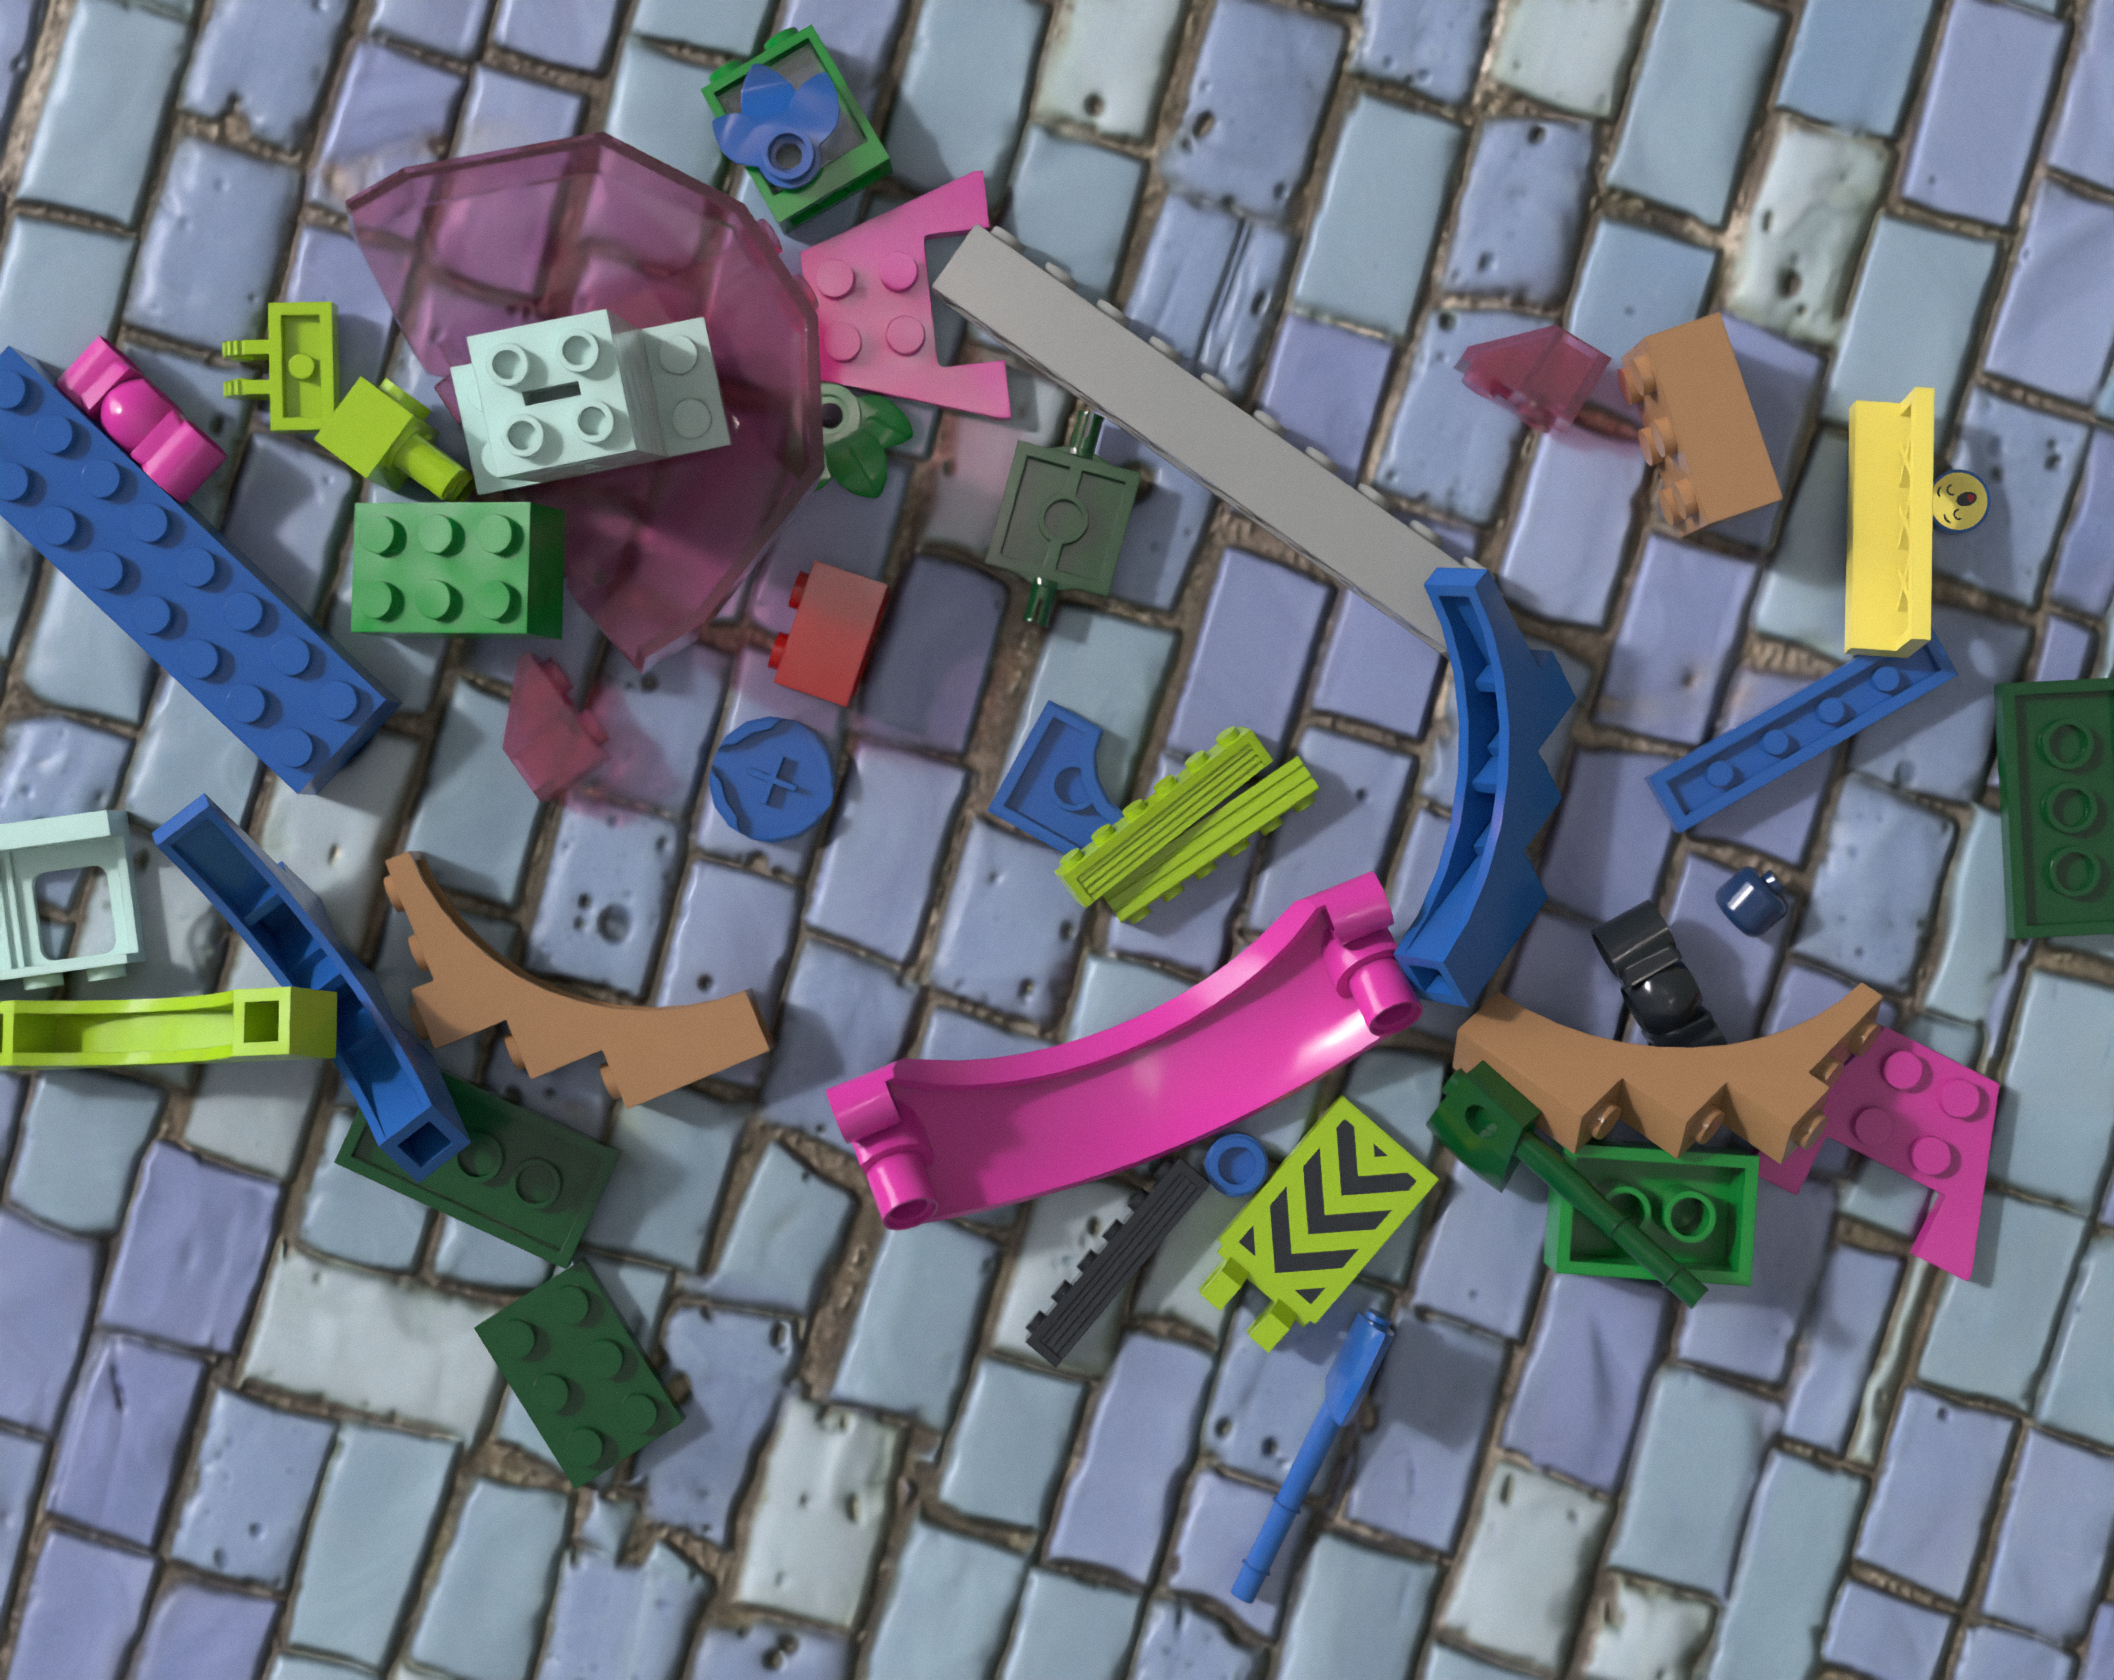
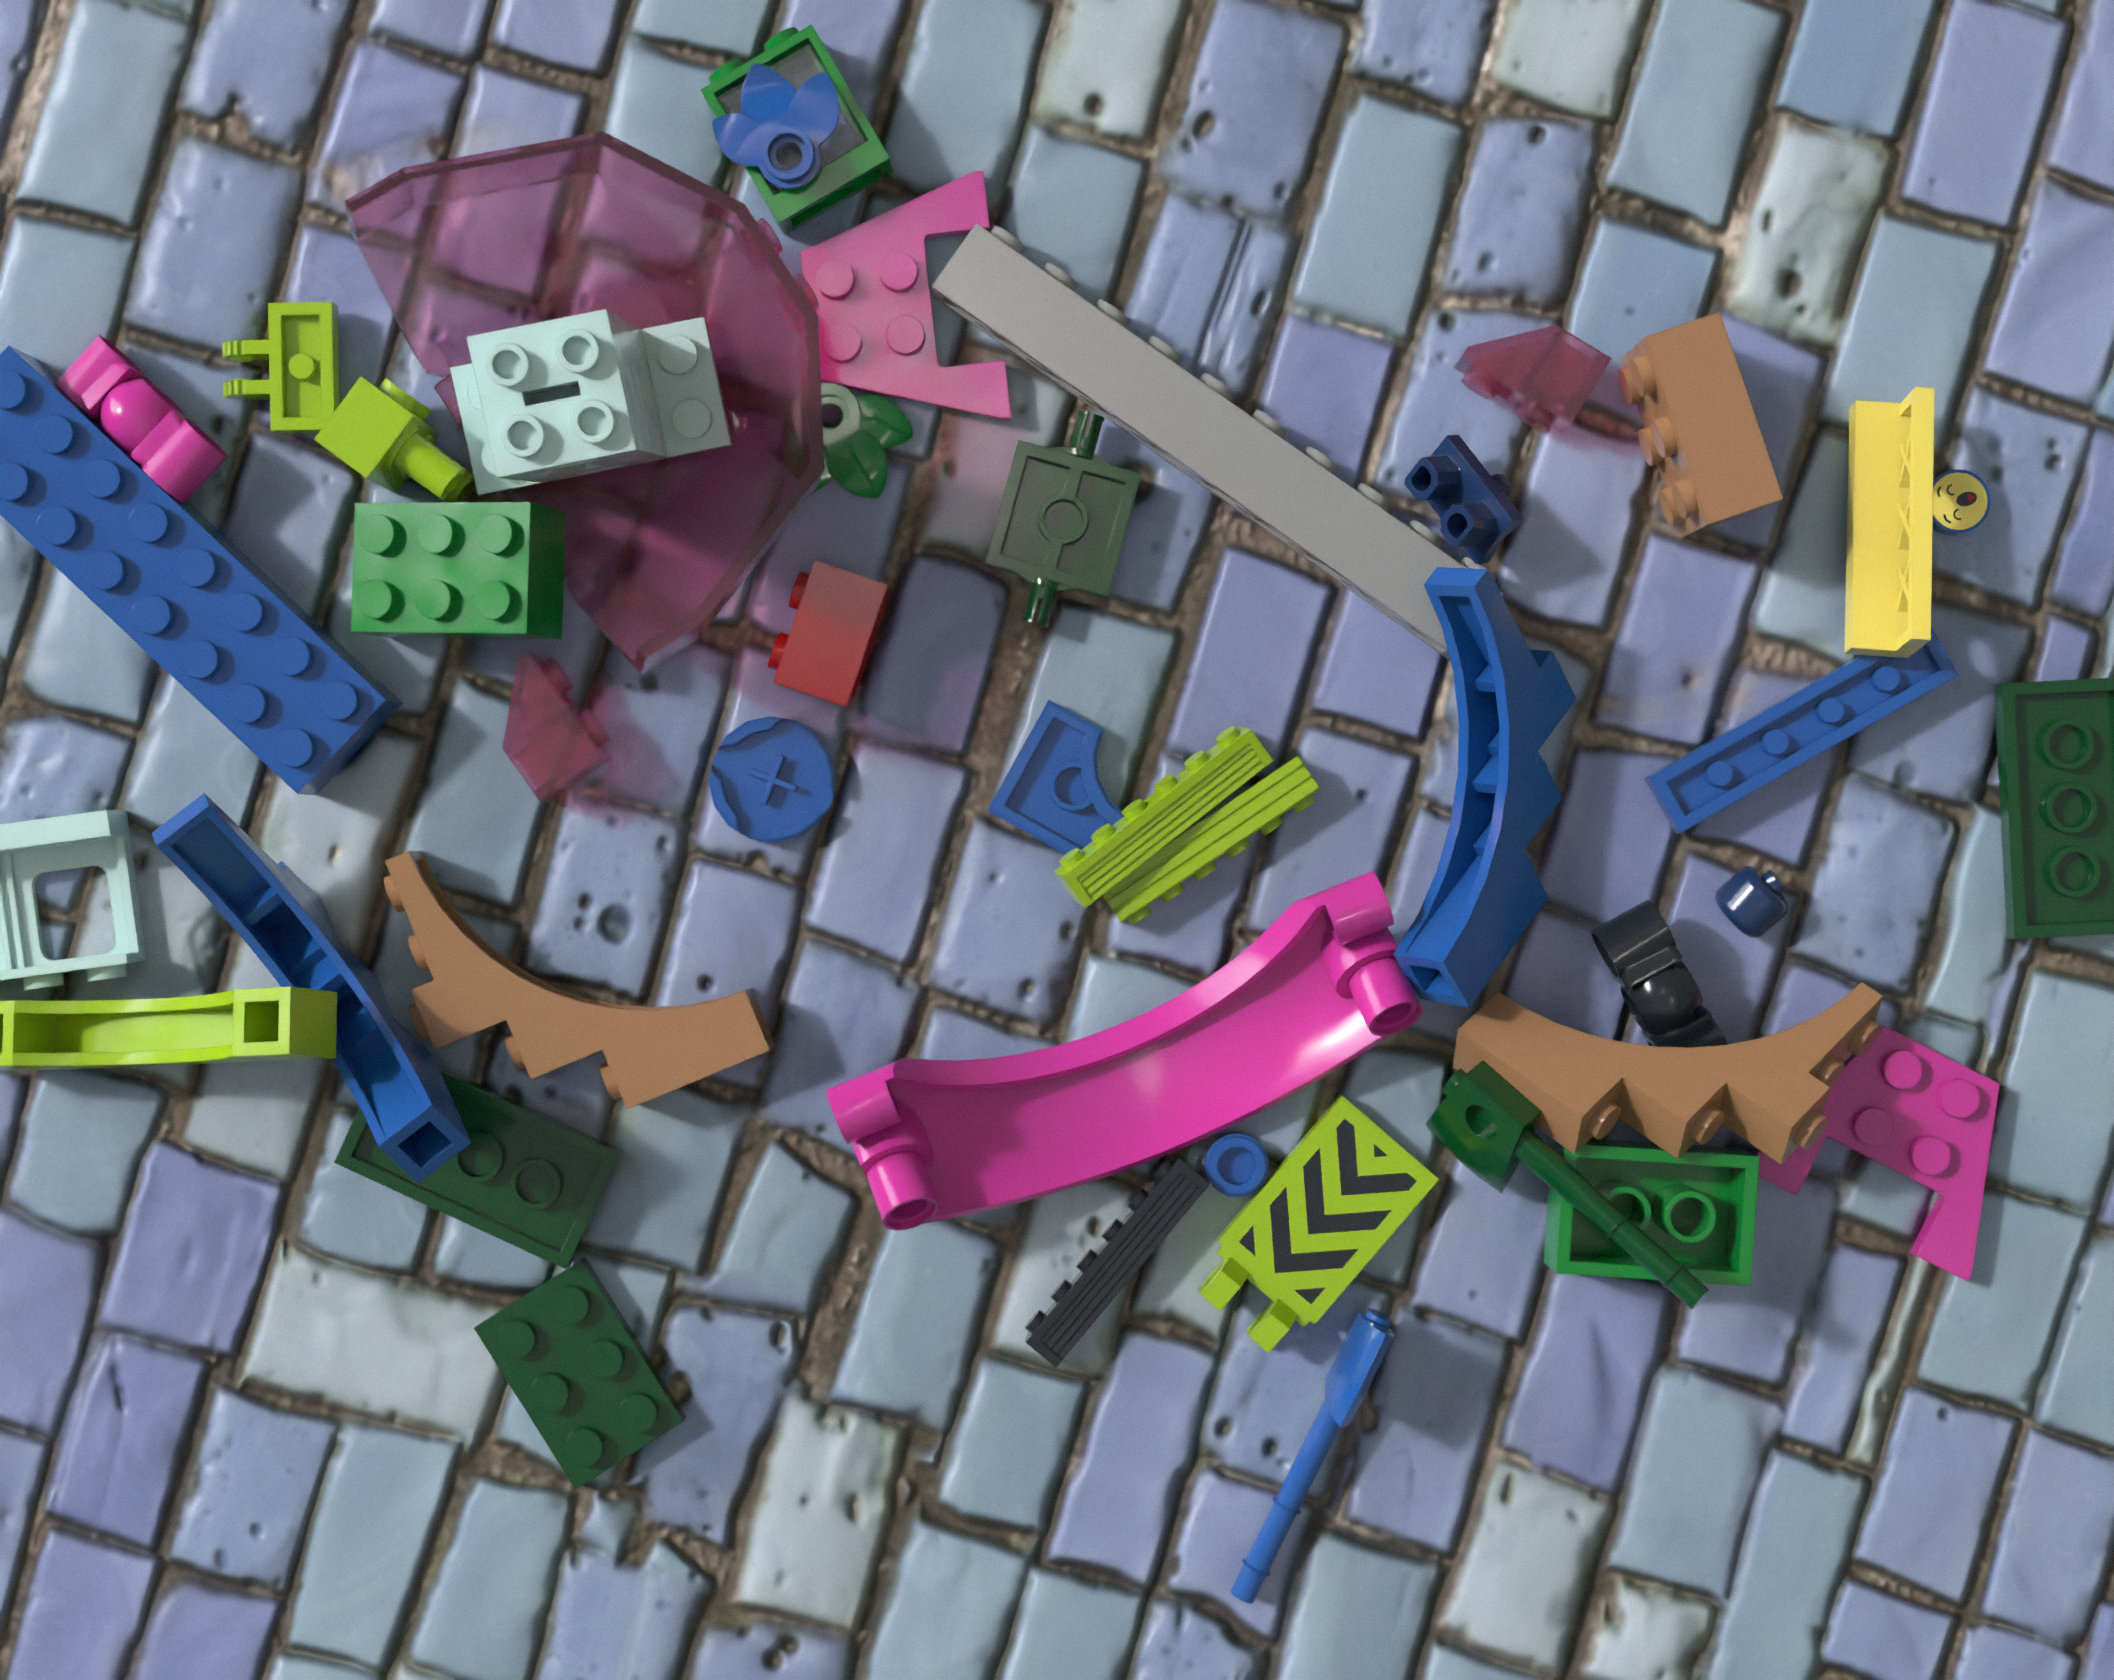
(1466, 498): none -> dark blue hips

